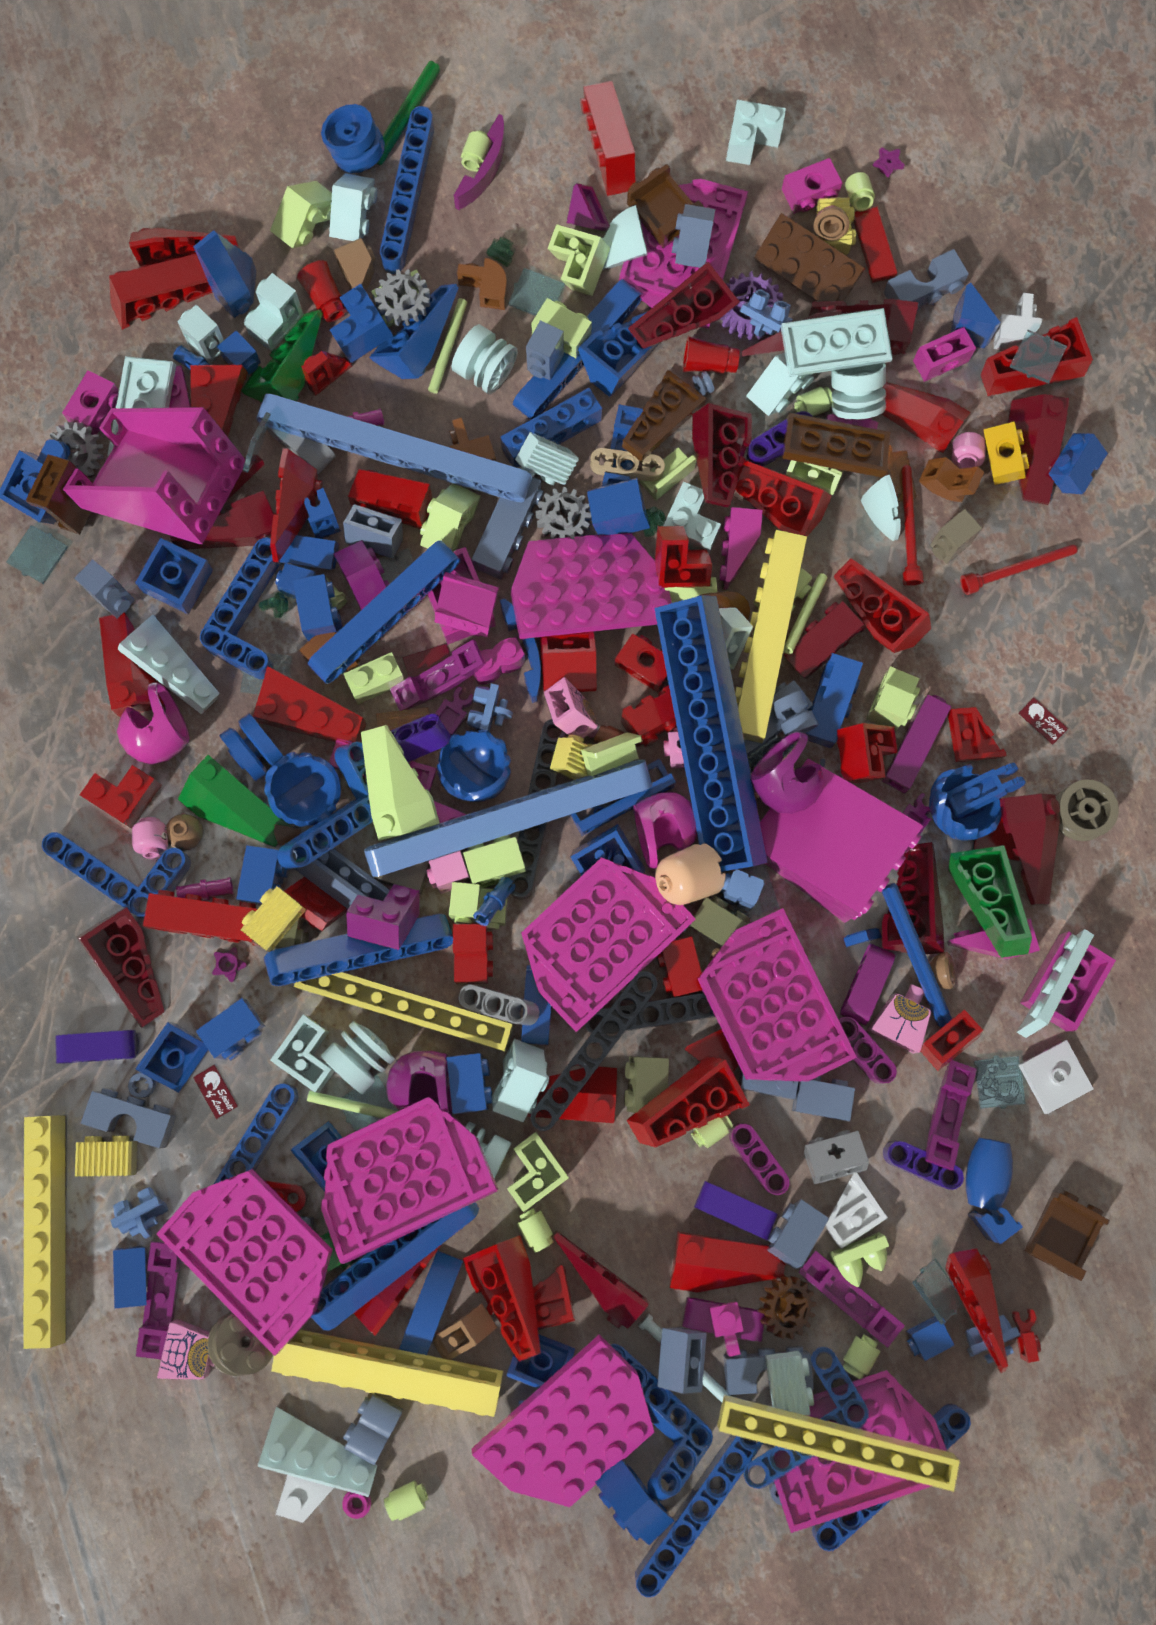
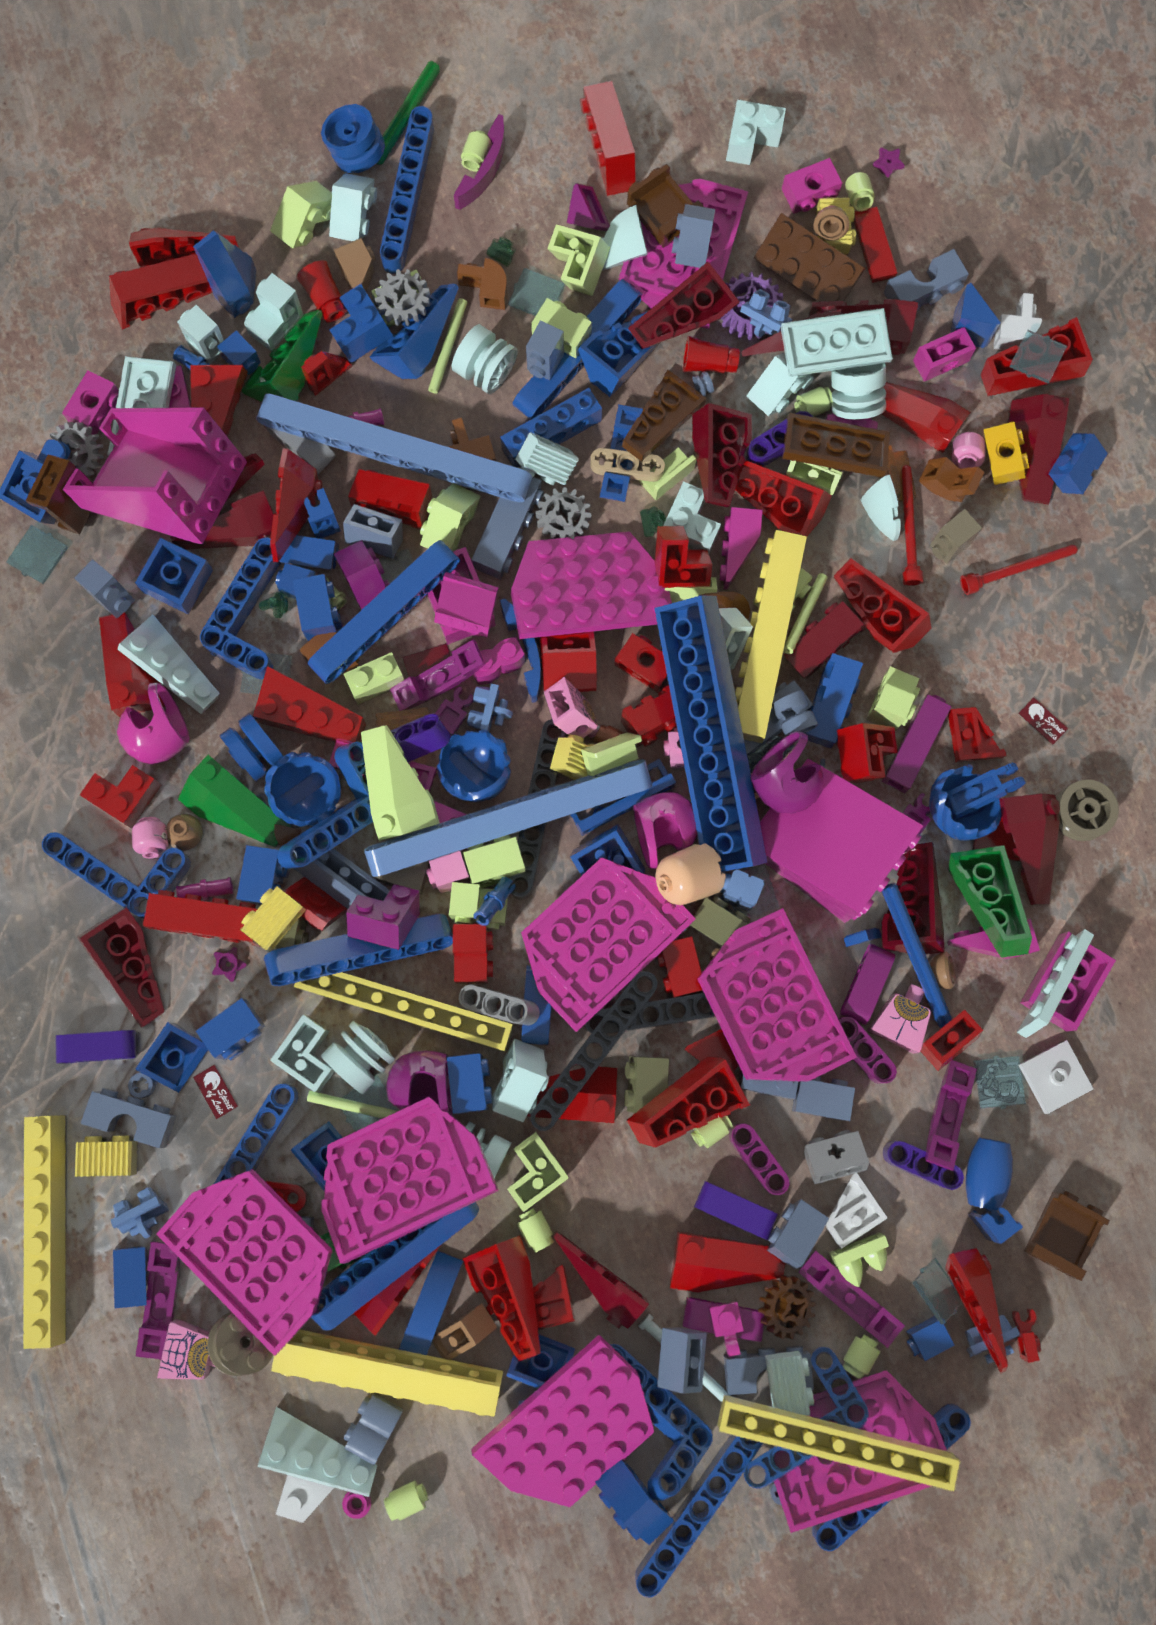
(256, 442): clear light blue piece -> none
(618, 508): blue slope -> none

